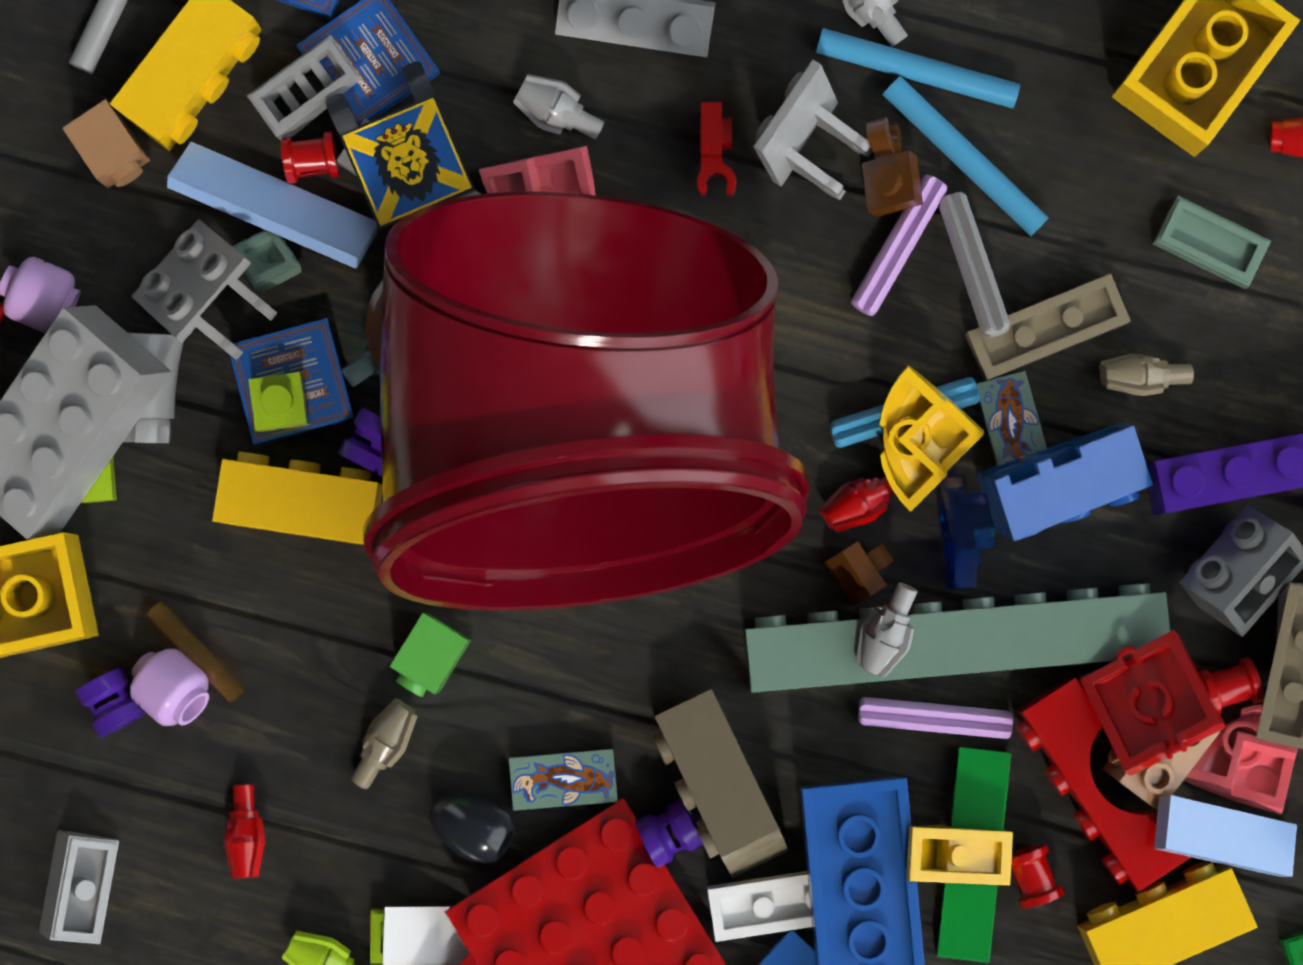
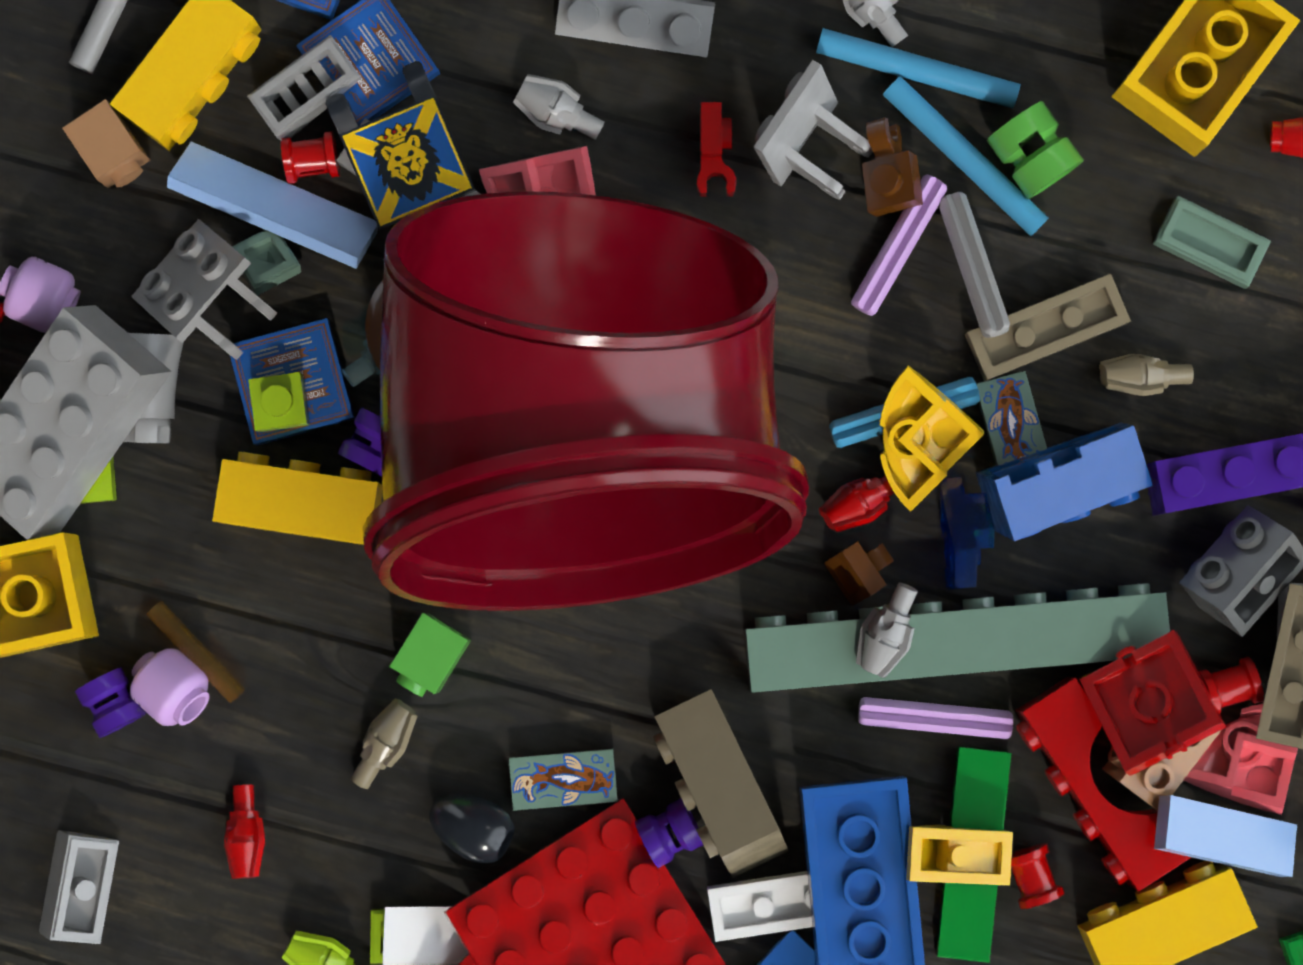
(1047, 163): none -> bright green wheel

